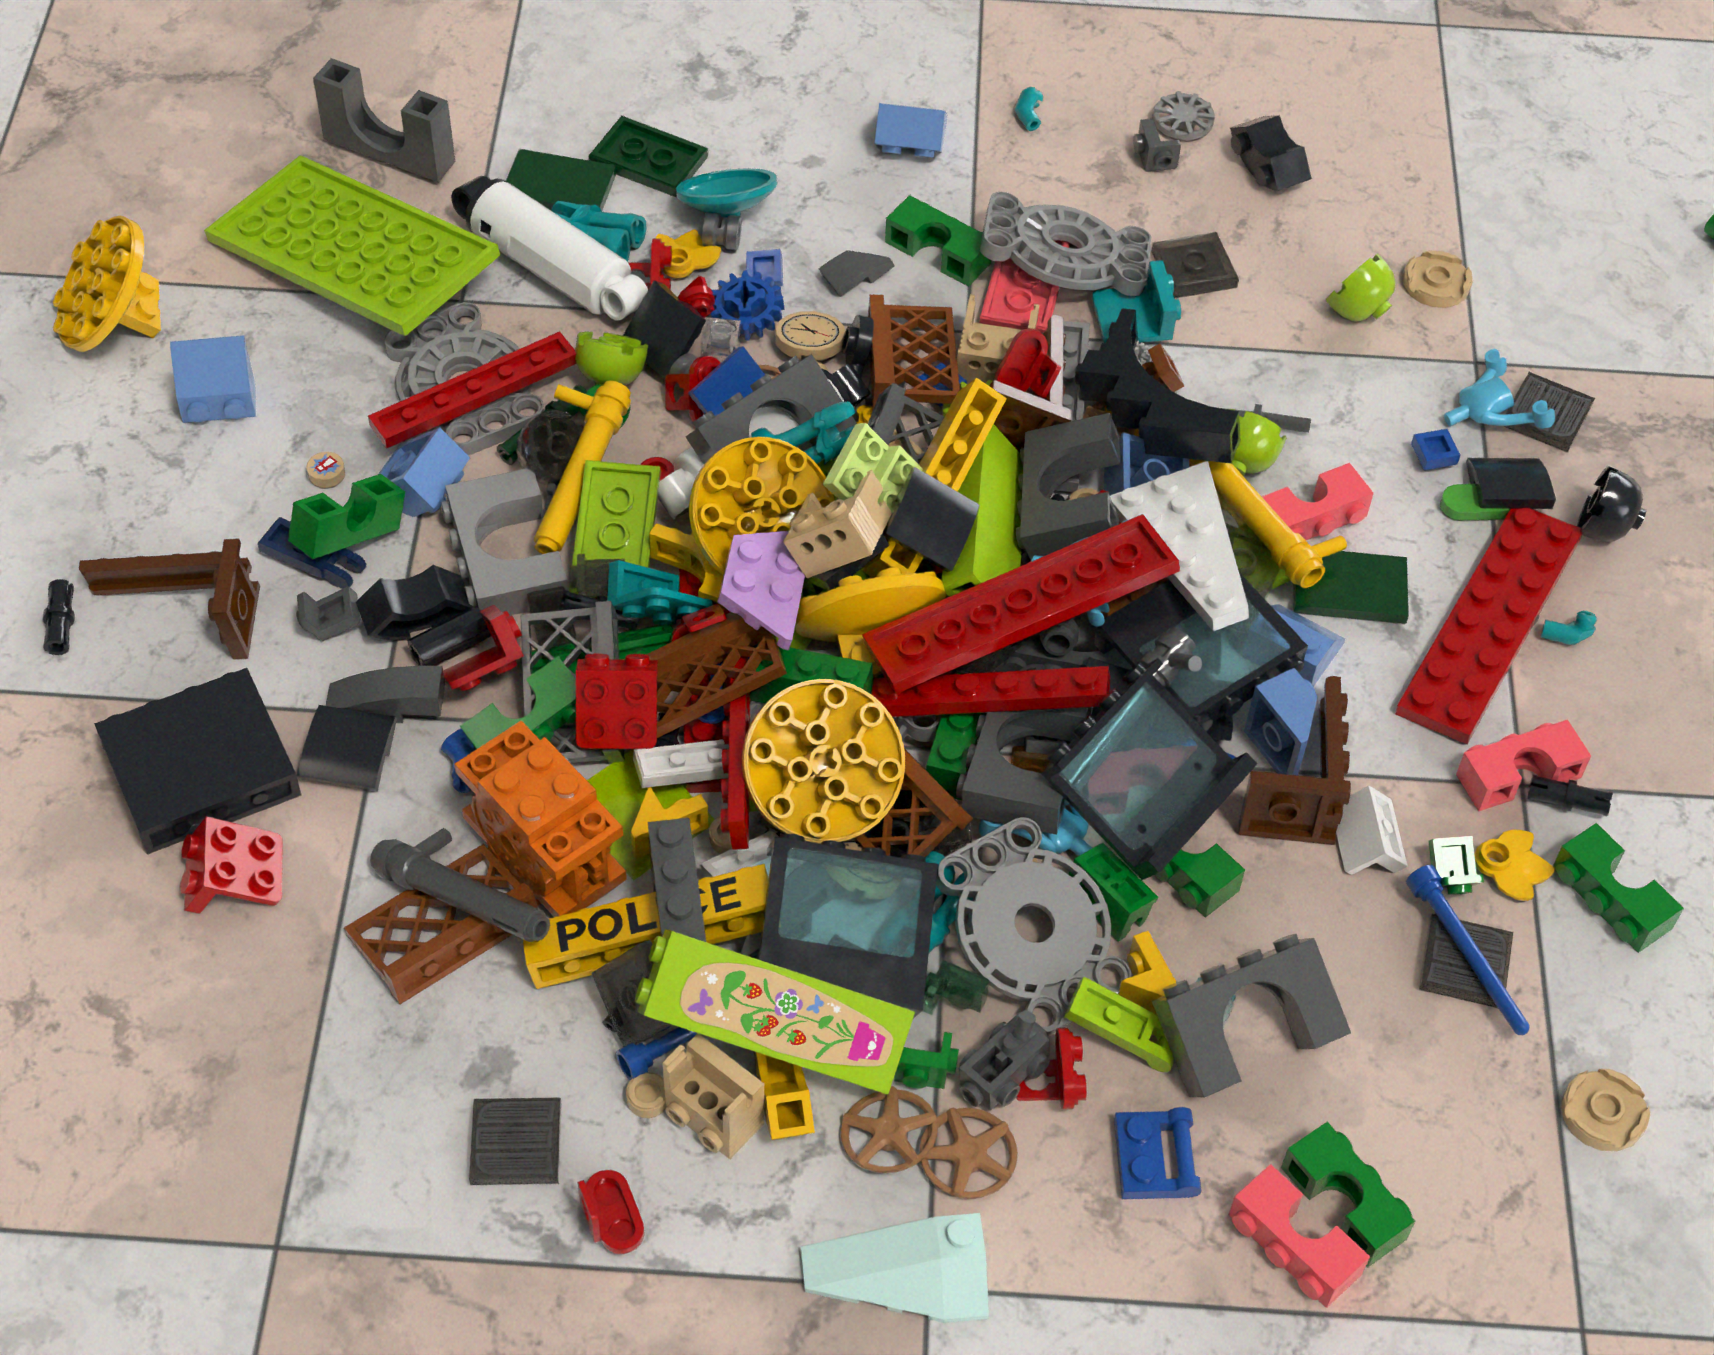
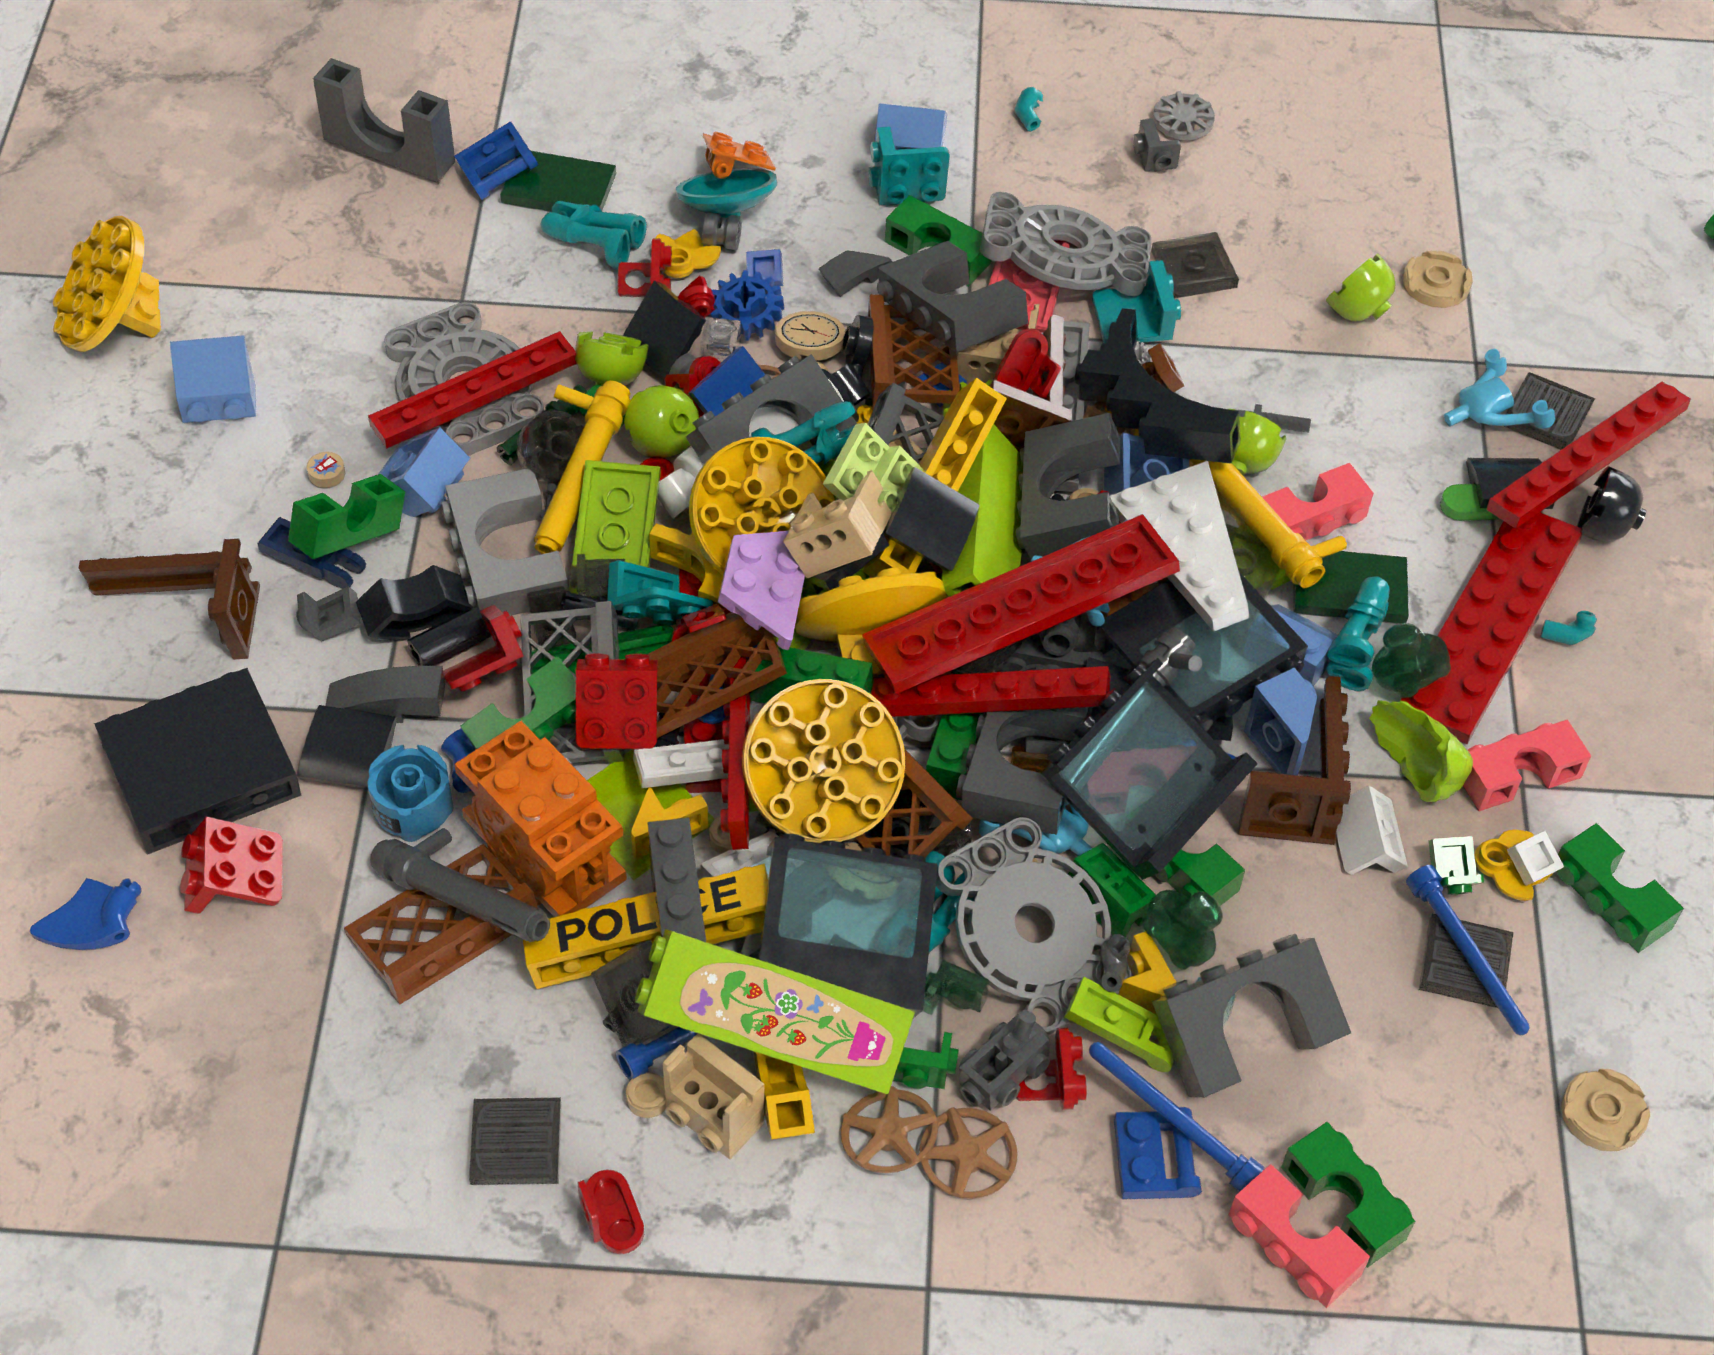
(58, 617): black pin -> none
(91, 917): none -> blue arm
(353, 244): lime plate -> none
(410, 791): none -> dark azure brick
(492, 153): none -> blue plate
(549, 247): white piece -> none
(649, 155): dark green tile -> none
(660, 421): none -> lime cylinder
(723, 152): none -> orange hinge
(907, 171): none -> teal bracket
(912, 1267): light aqua wedge -> none
(918, 289): none -> dark grey arch
(1114, 962): none -> dark grey arm
(1184, 926): none -> clear green plate
(1239, 1169): none -> blue piece
(1270, 153): black brick -> none
(1351, 650): none -> teal piece
(1410, 660): none -> clear green plate
(1423, 748): none -> lime hair
(1435, 449): blue plate -> none
(1535, 858): none -> white plate
(1570, 795): black pin -> none
(1588, 455): none -> red plate

